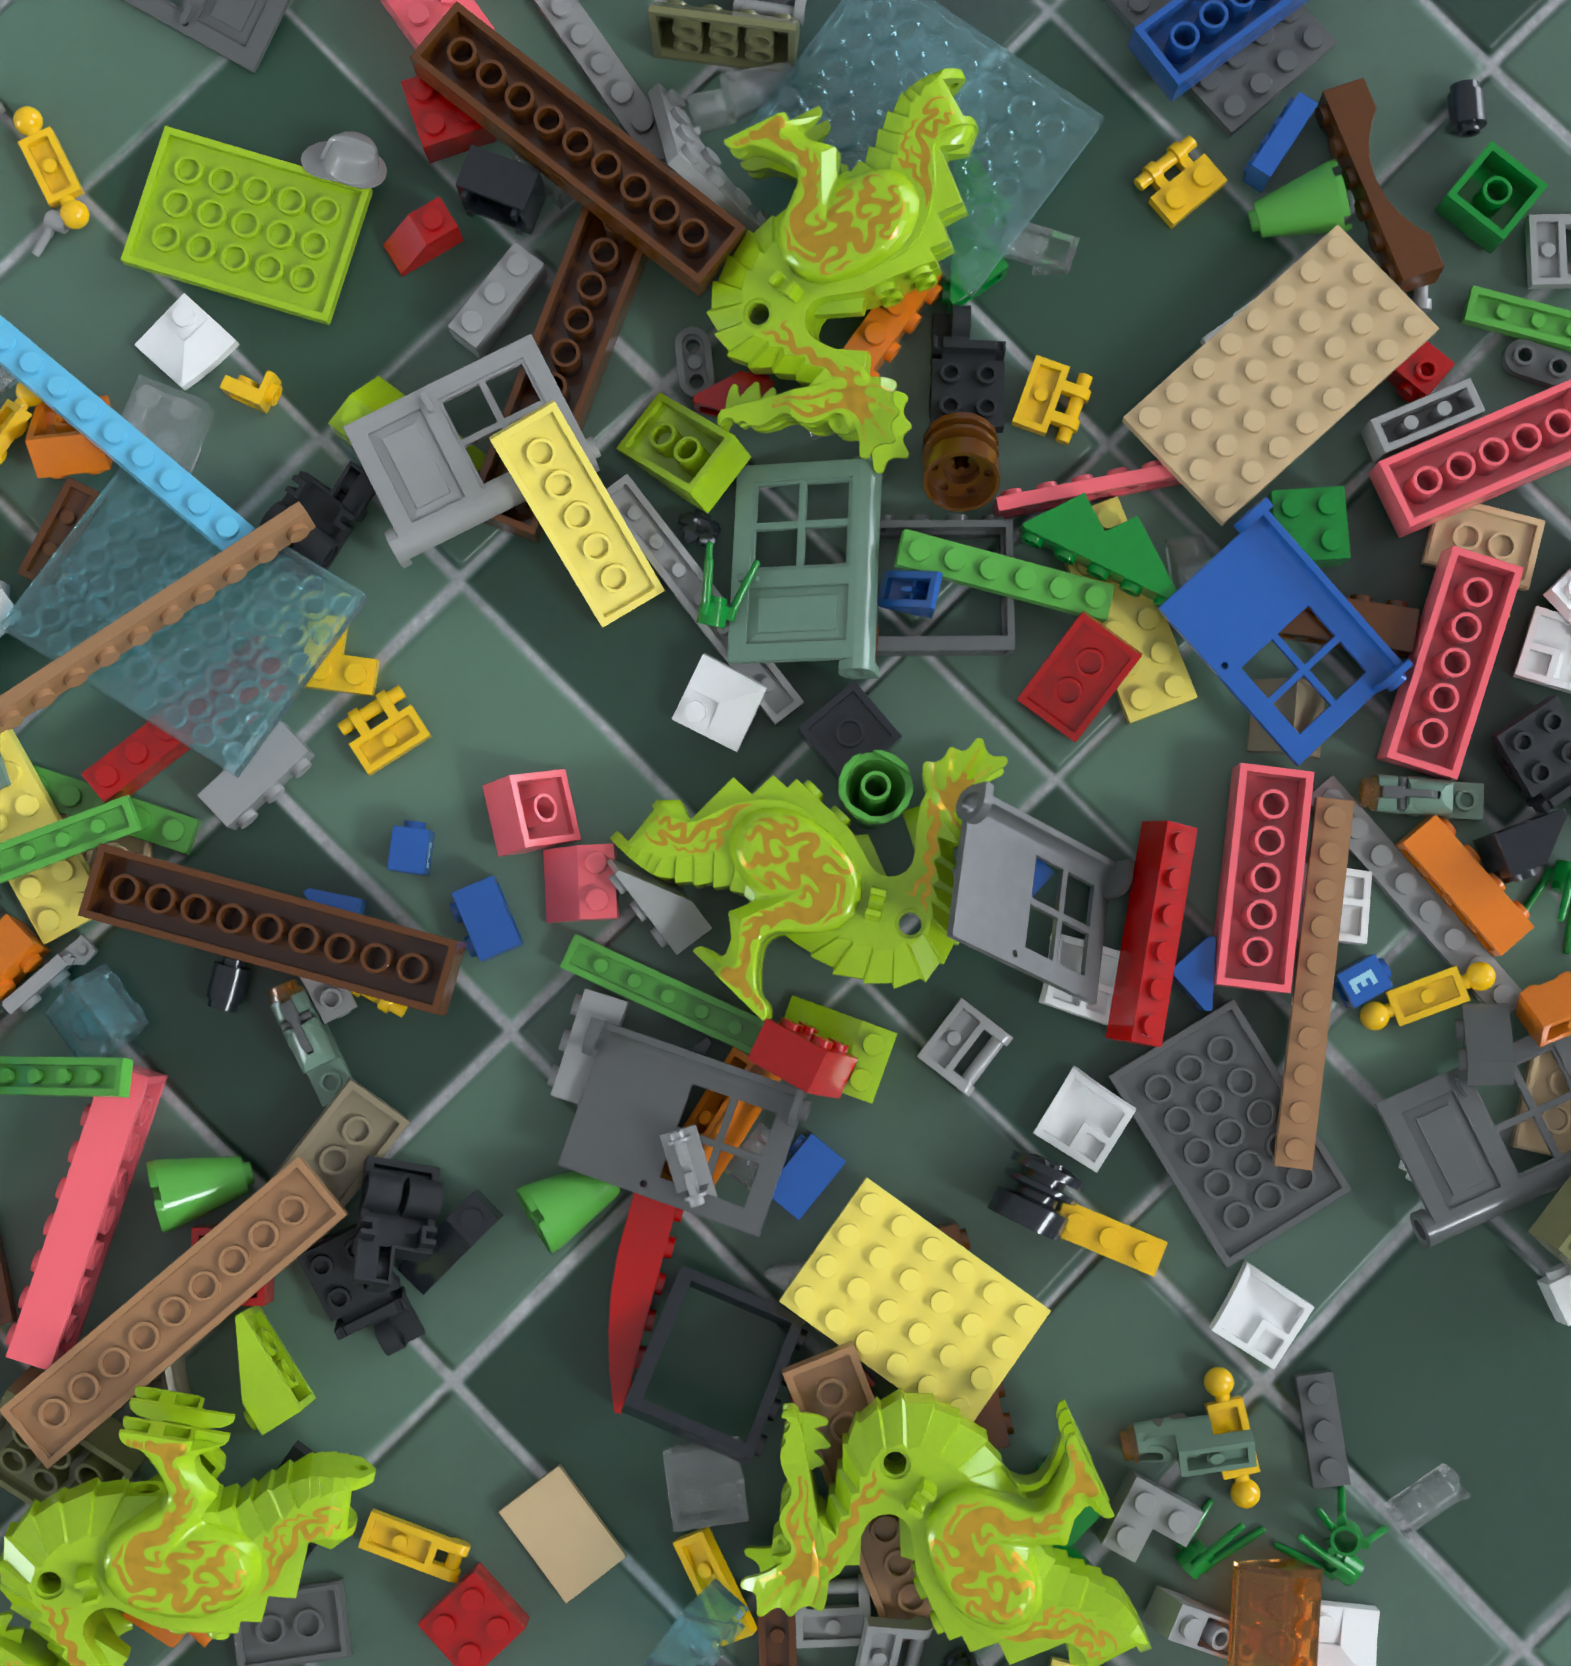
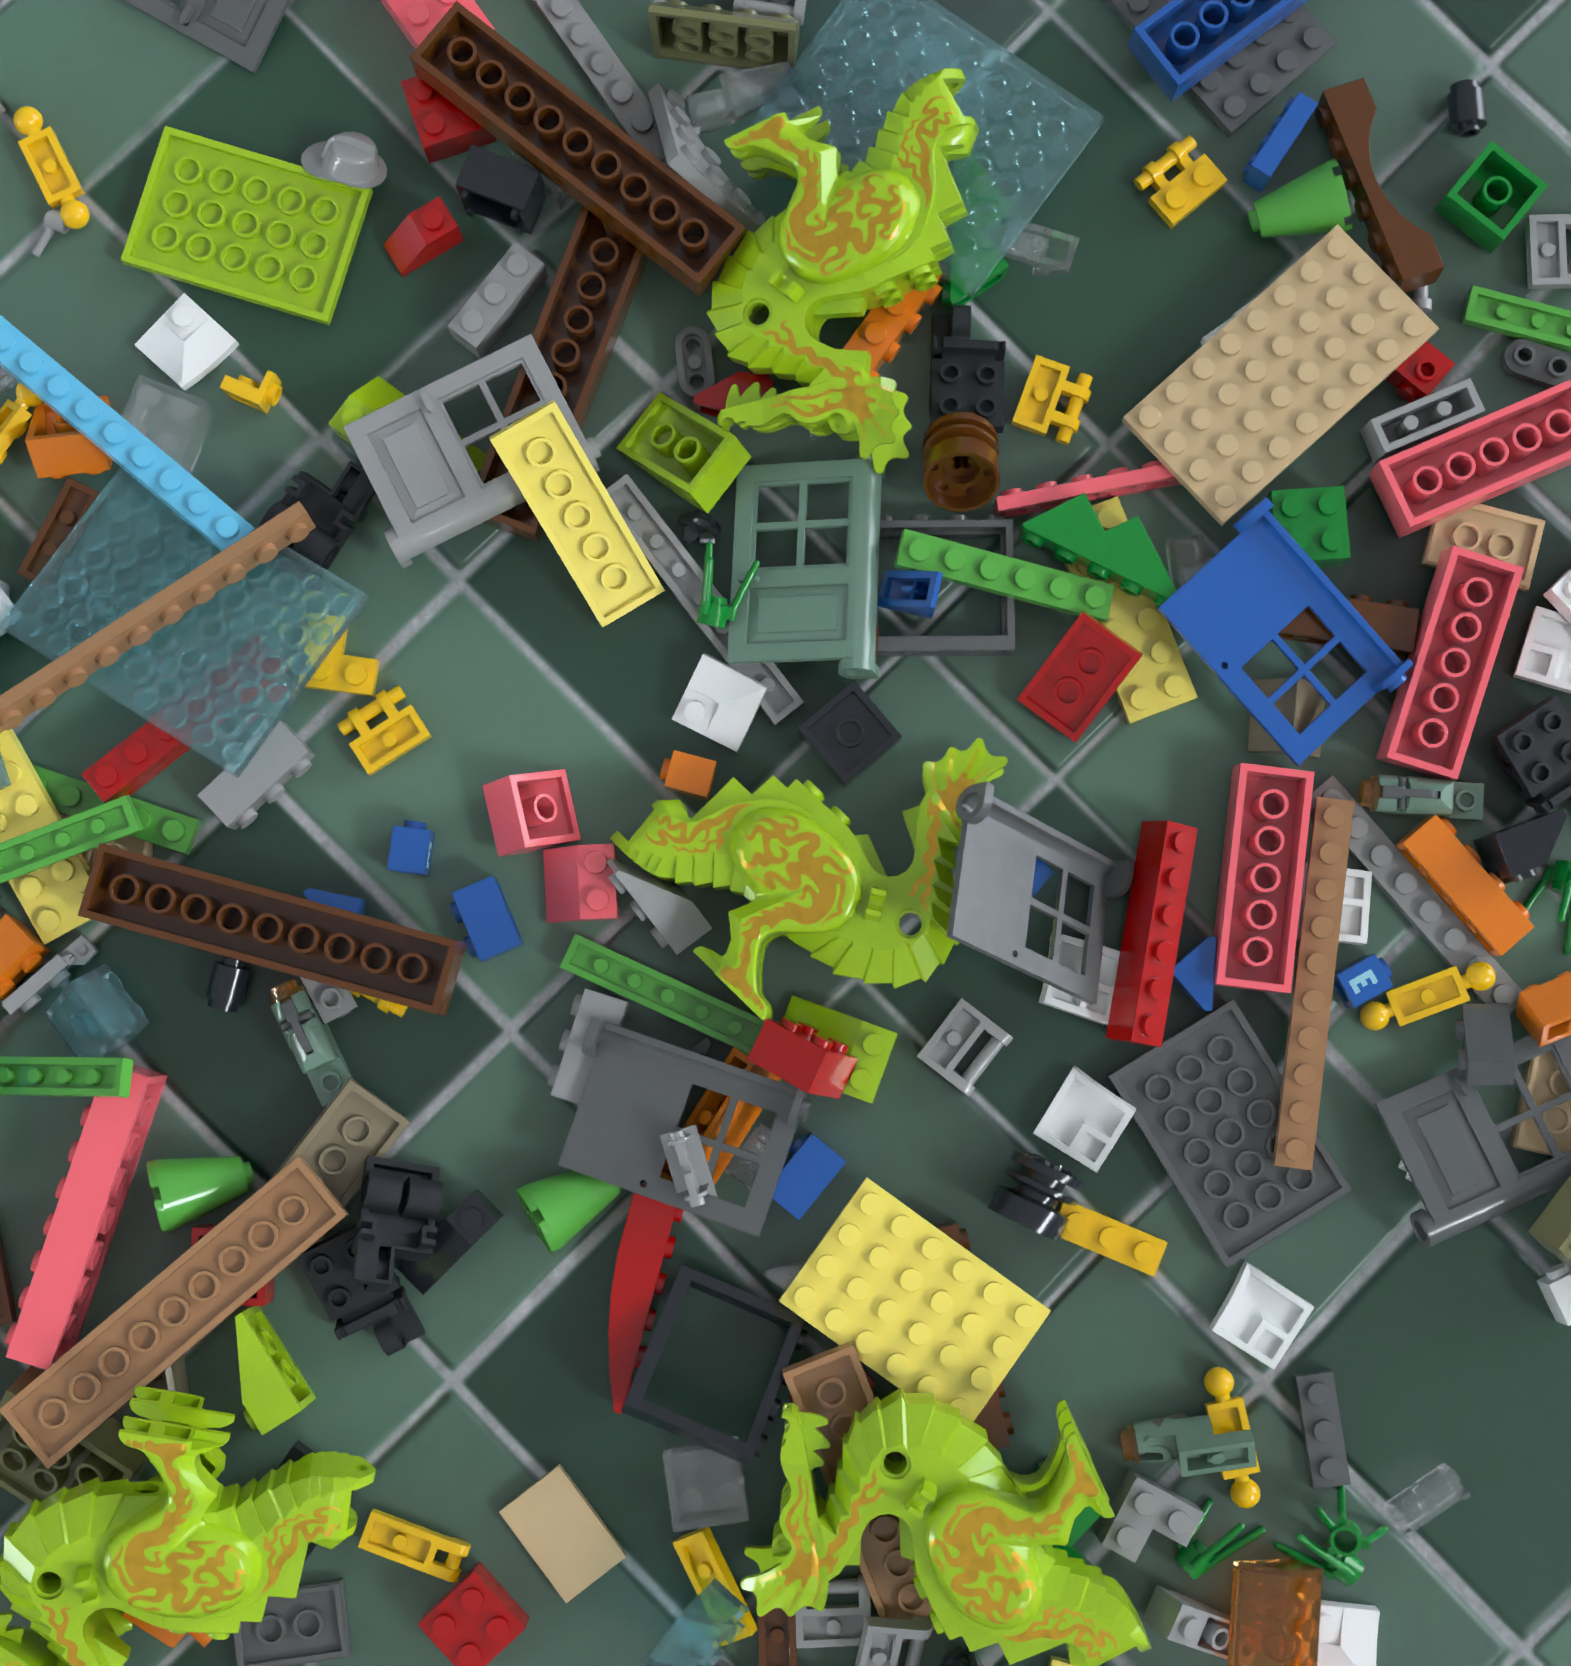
(688, 774): none -> orange brick
(875, 788): bright green cone -> none

